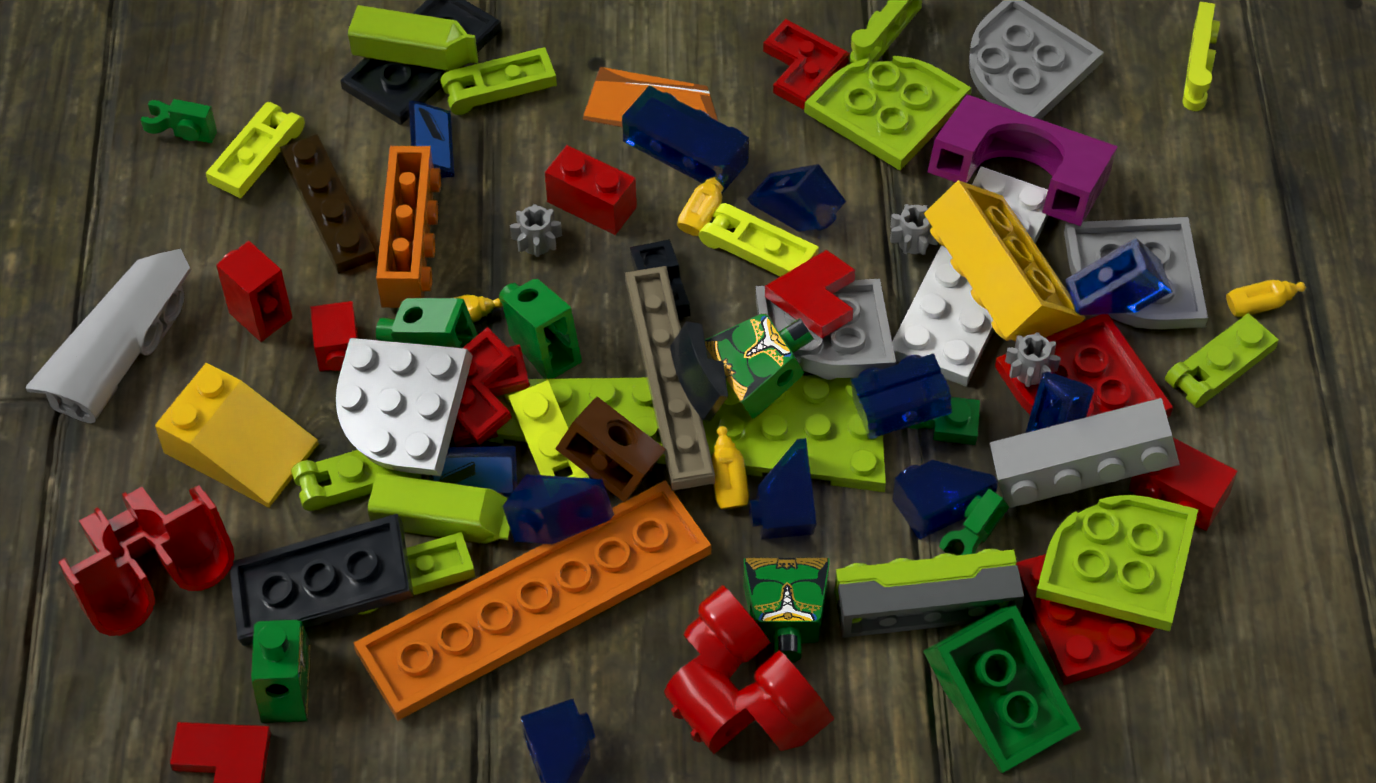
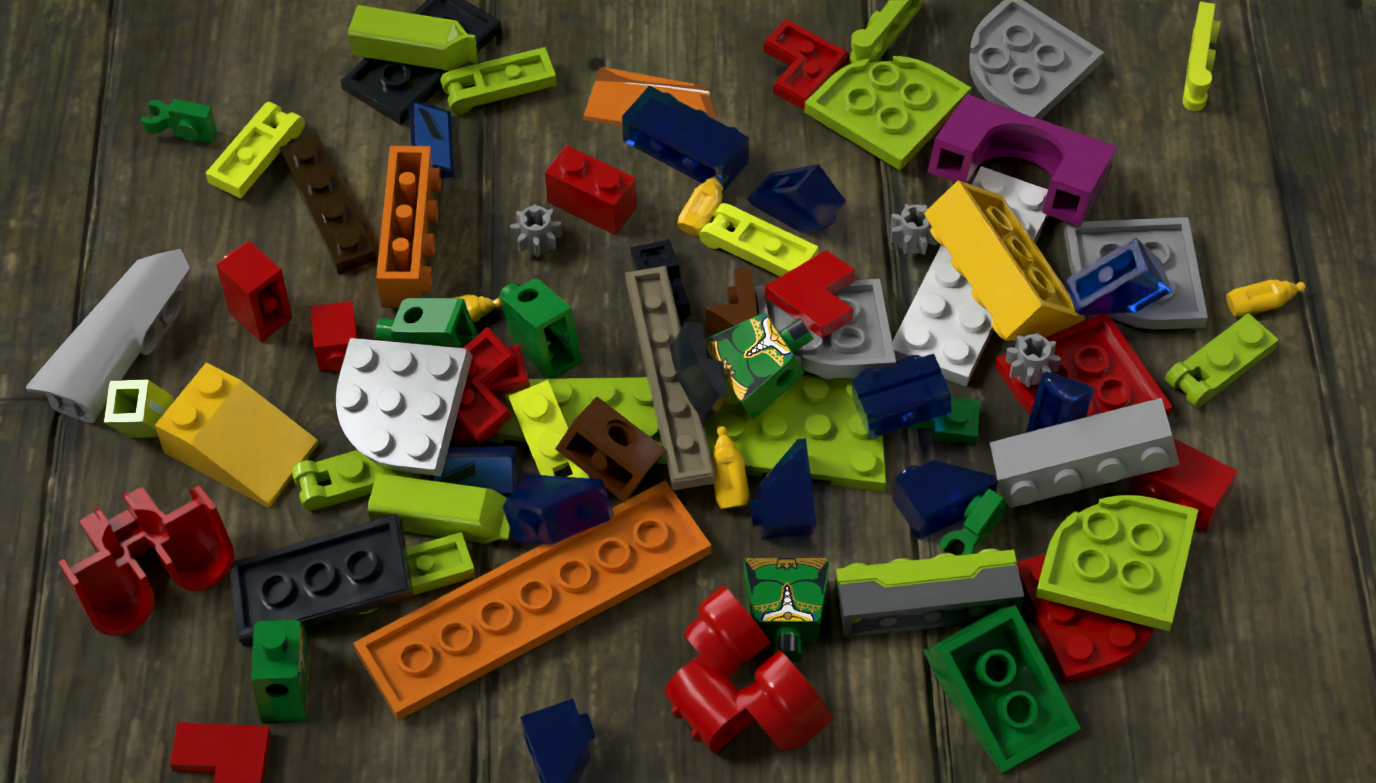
(136, 407): none -> lime brick
(740, 304): none -> reddish brown slope

